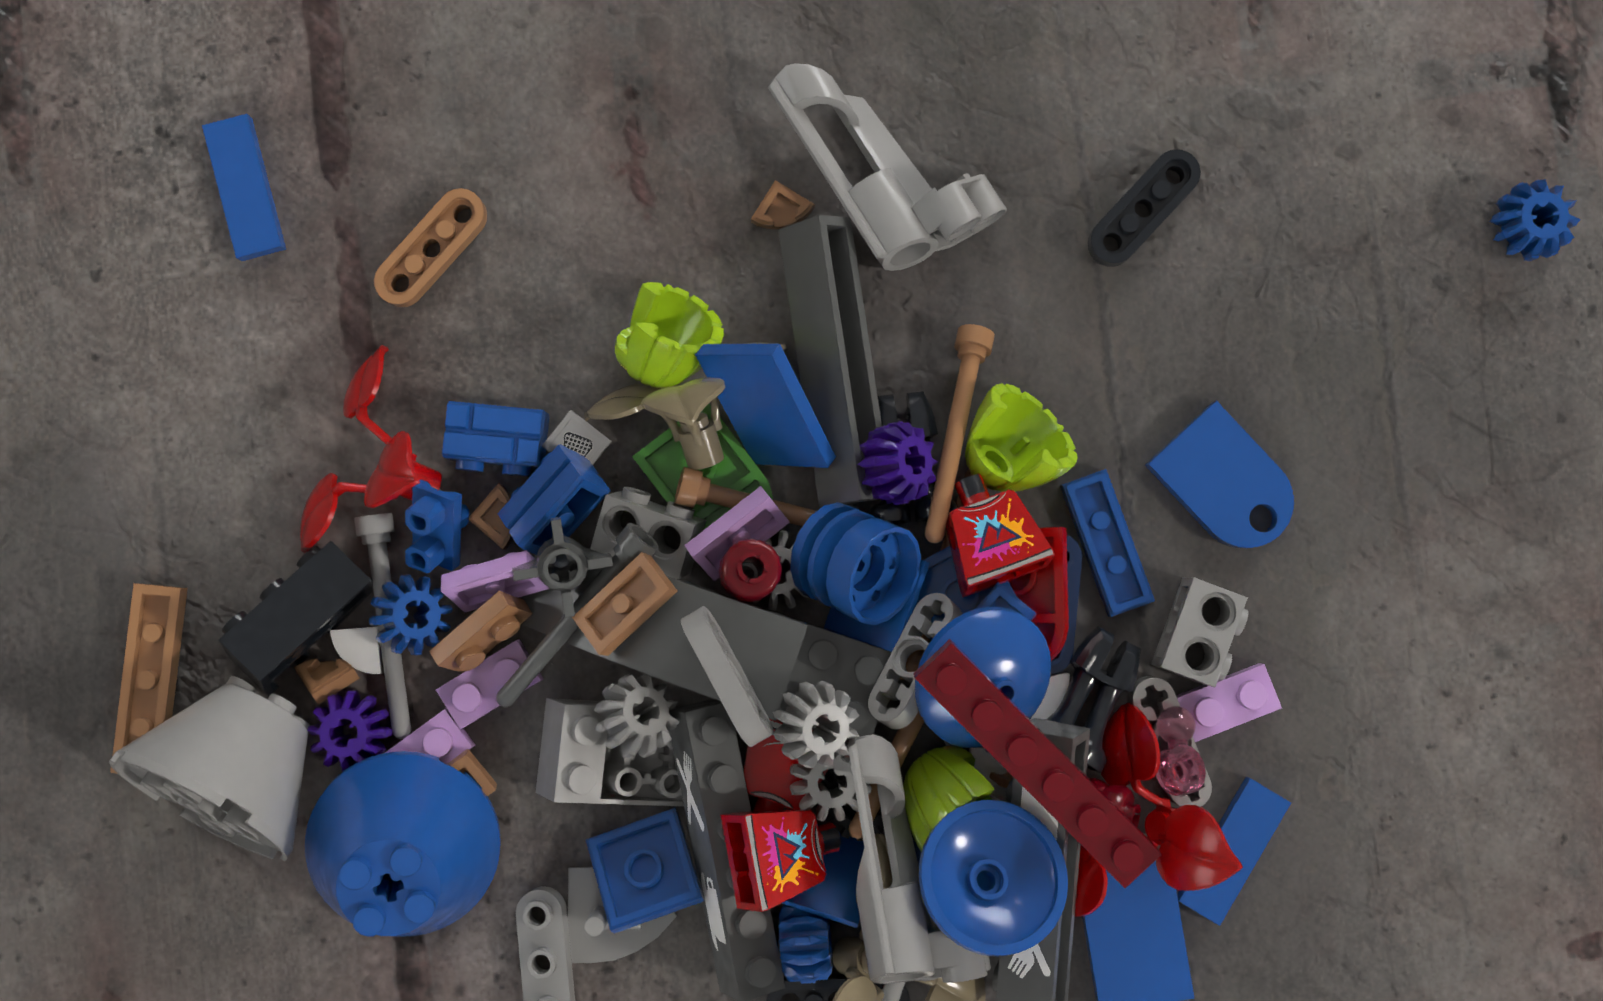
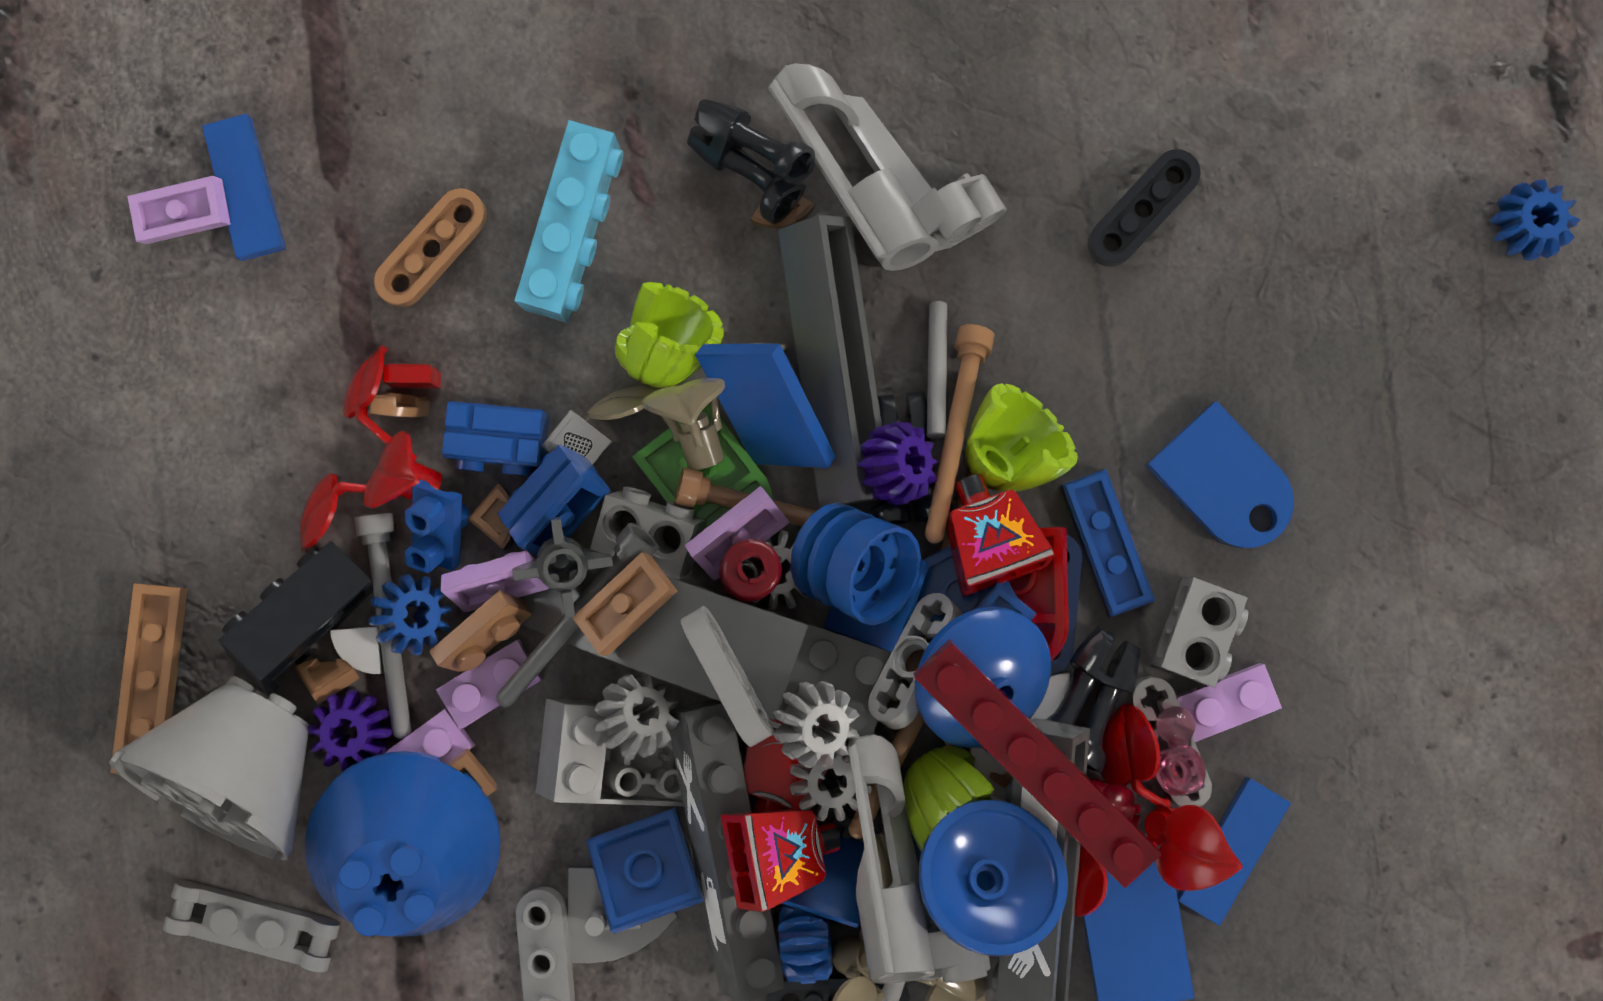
(179, 210): none -> lavender plate
(251, 925): none -> light grey plate
(400, 405): none -> medium nougat tile
(412, 376): none -> red tile
(569, 222): none -> medium azure brick
(720, 140): none -> black piece
(937, 370): none -> light grey bar

